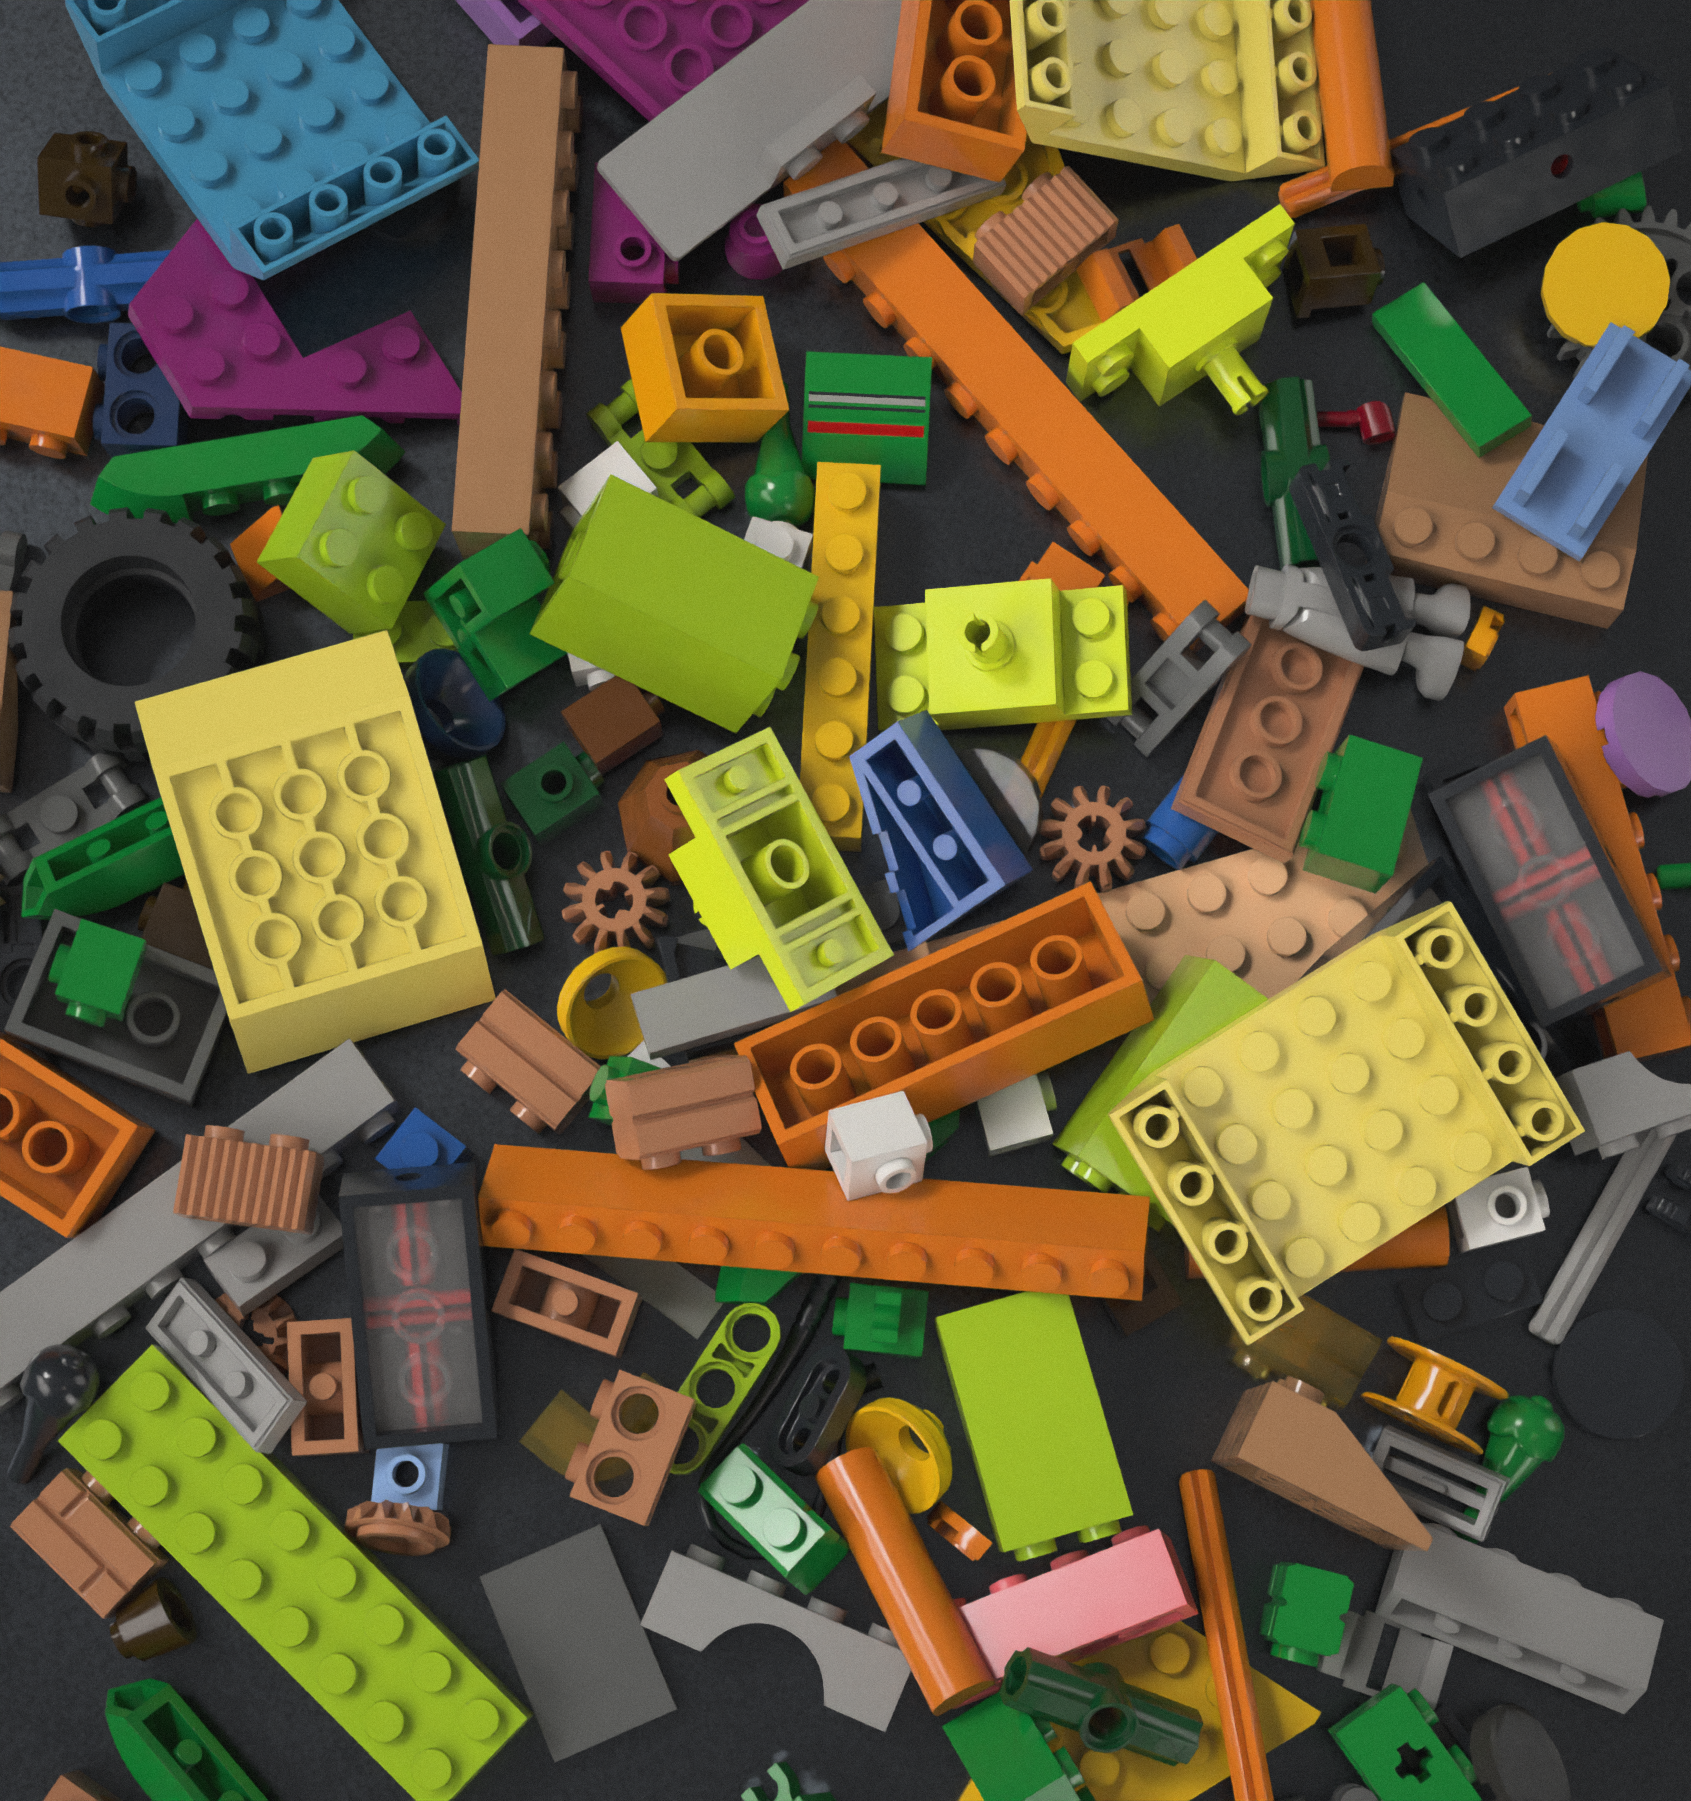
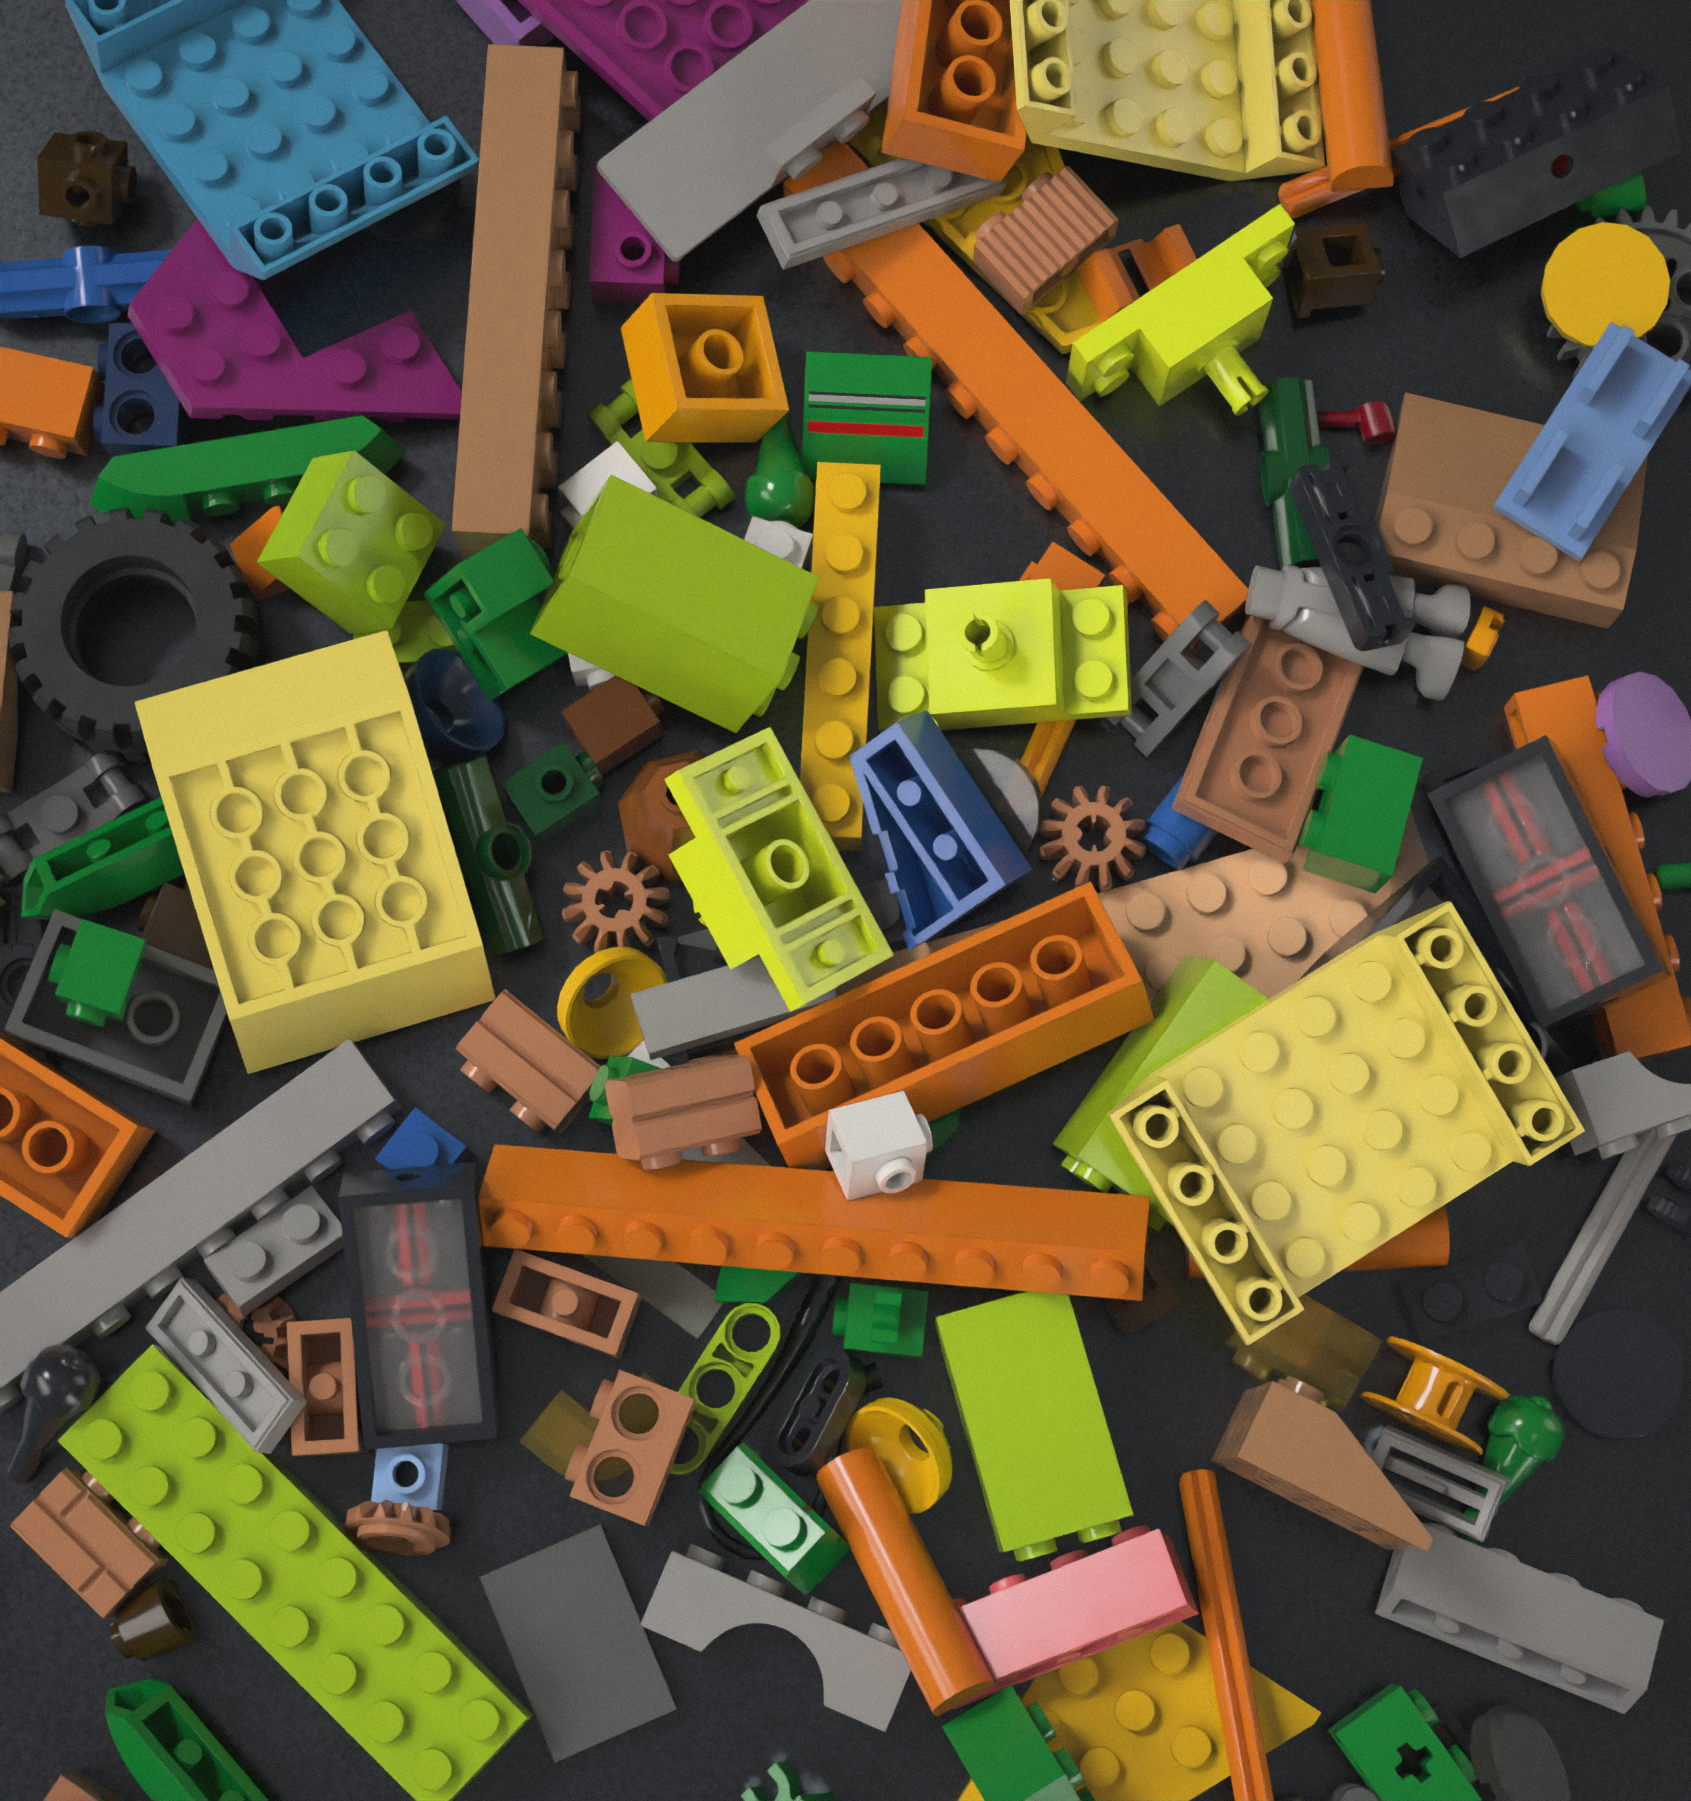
(249, 1182): nougat brick -> none
(749, 248): magenta hat -> none
(958, 1531): orange tile -> none
(1017, 1115): white brick -> none
(1101, 1707): dark green piece -> none
(1305, 1612): green brick -> none
(1414, 1663): light grey piece -> none
(1451, 370): green tile -> none
(1498, 1210): white brick -> none

